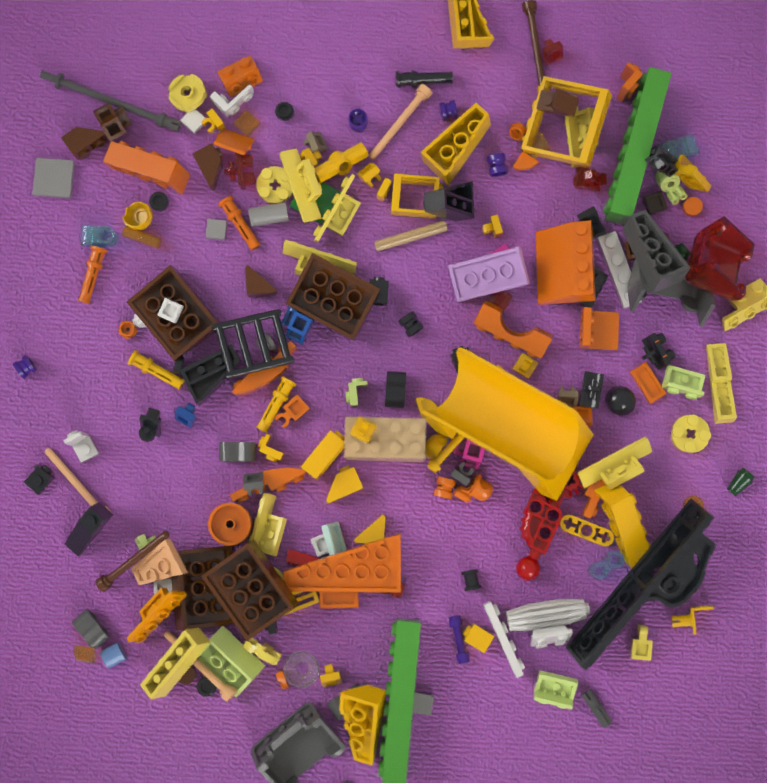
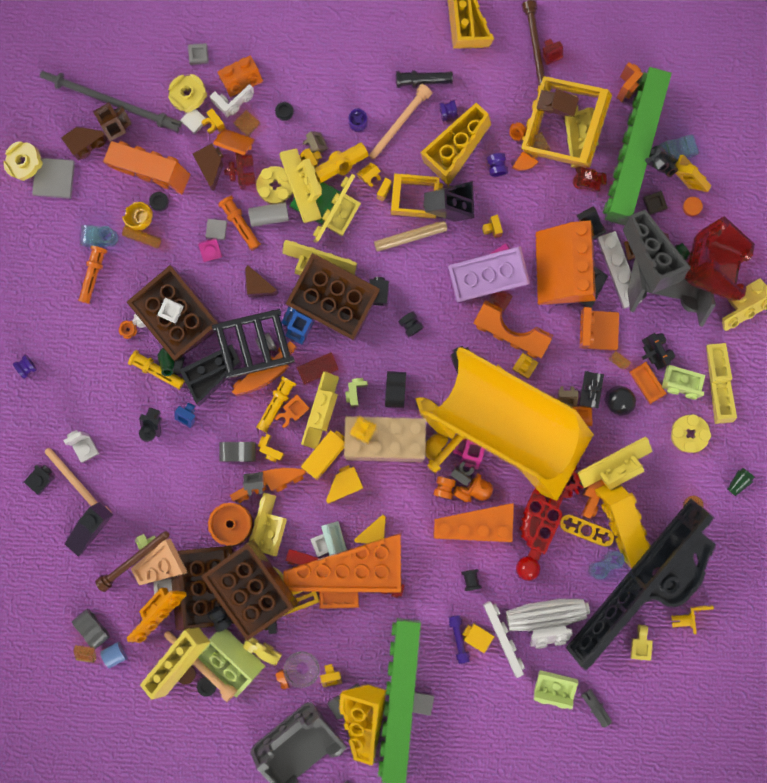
(29, 167): none -> light yellow plate
(166, 362): none -> dark green cone
(198, 54): none -> light grey tile
(210, 250): none -> dark pink plate
(219, 618): none -> black wheel
(314, 369): none -> clear red tile
(321, 410): none -> light yellow bracket
(477, 525): none -> orange wedge
(619, 360): none -> clear yellow tile
(671, 186): yellowish green piece -> none

